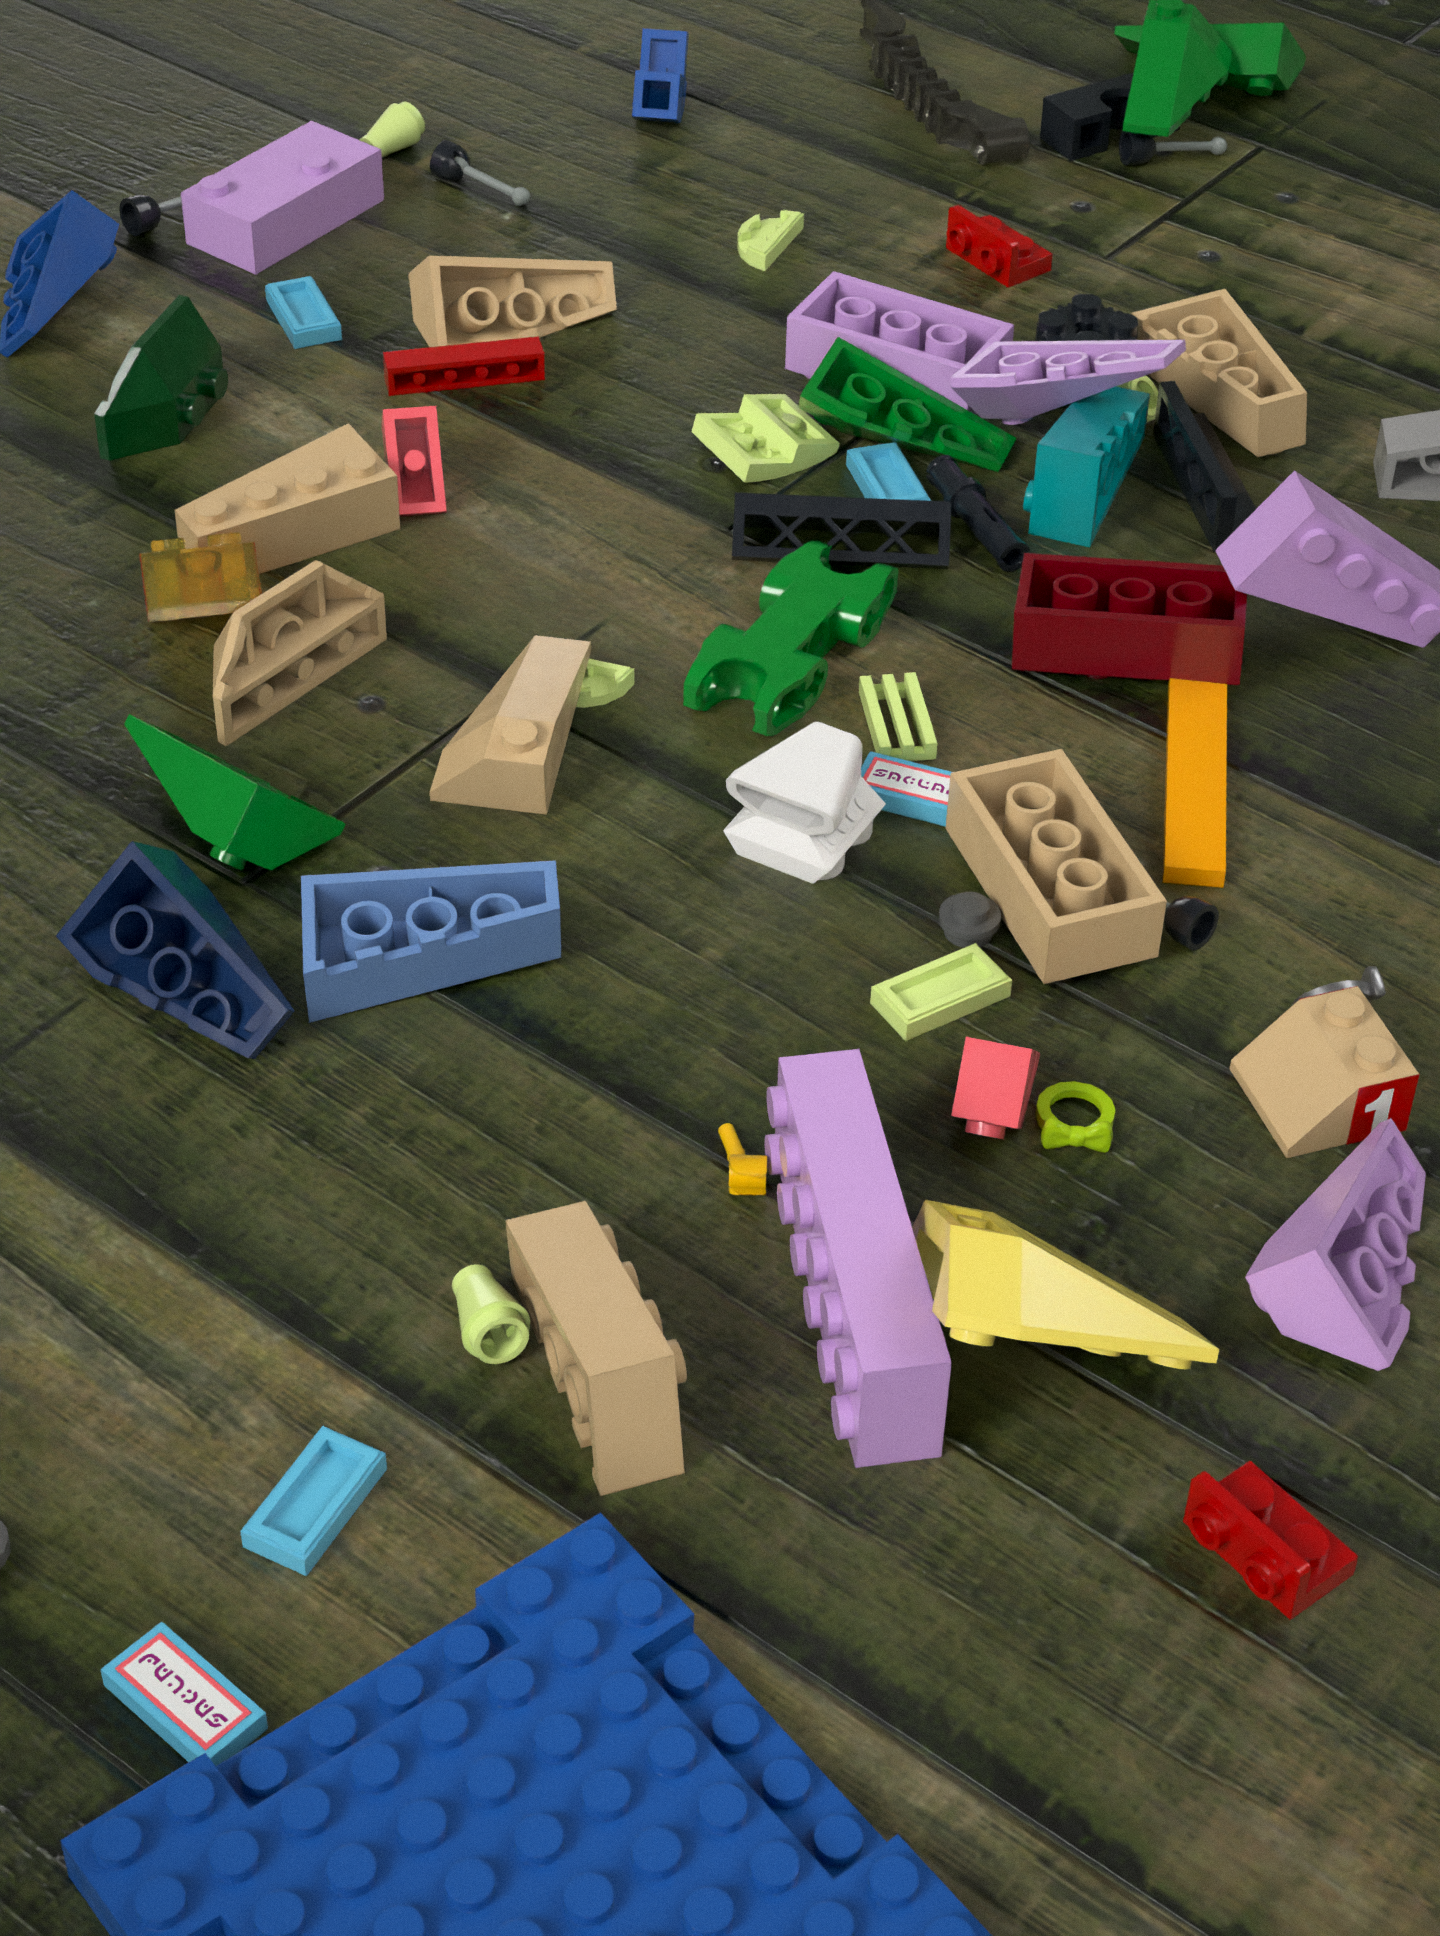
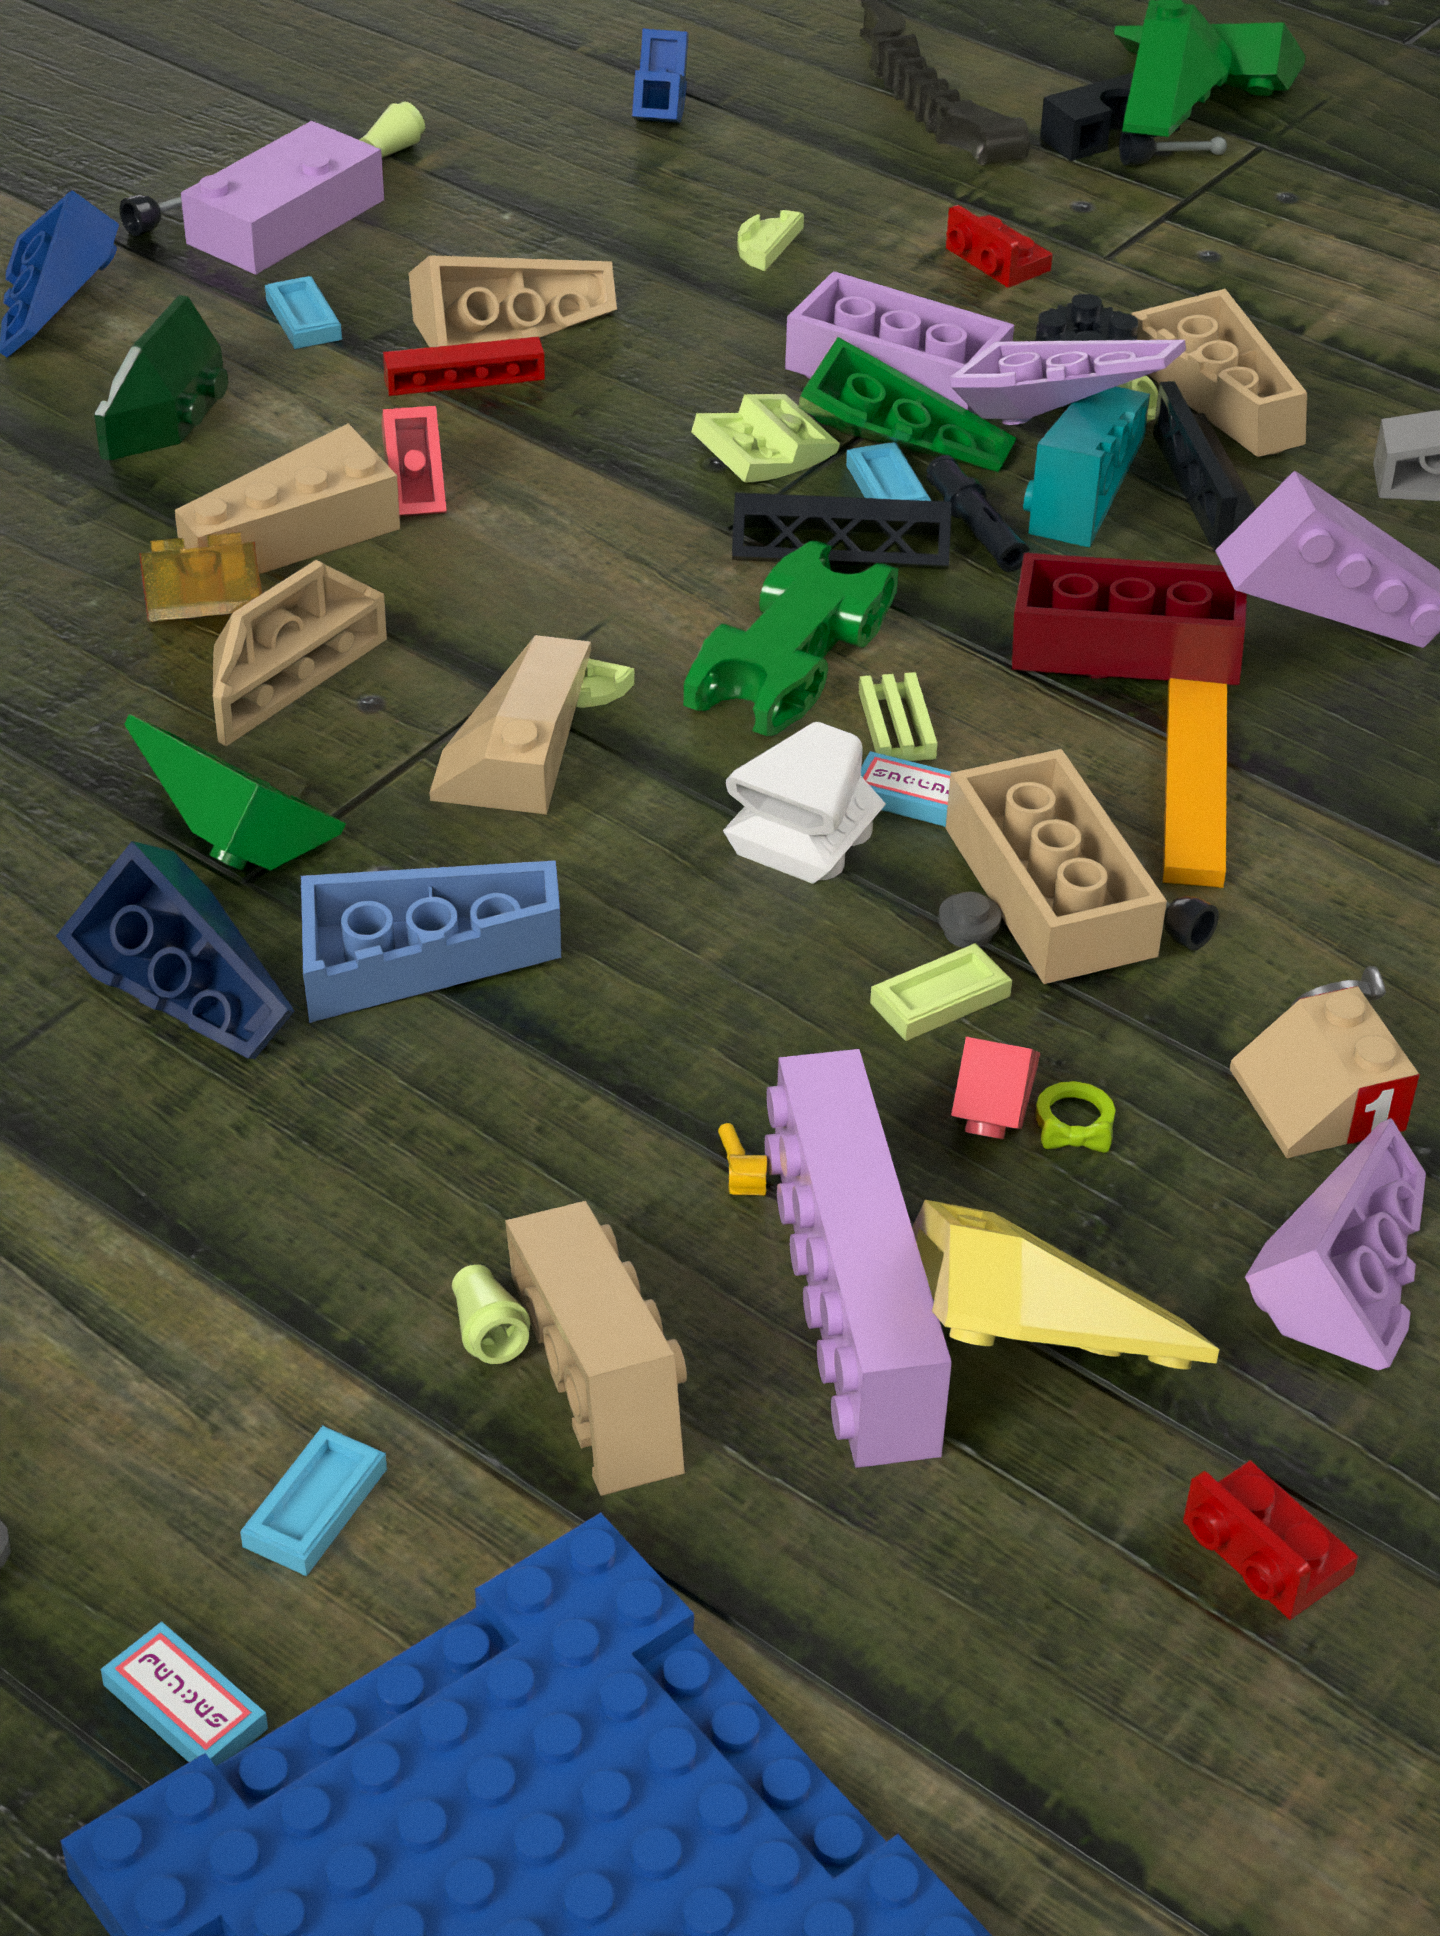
(453, 162): hinge -> none

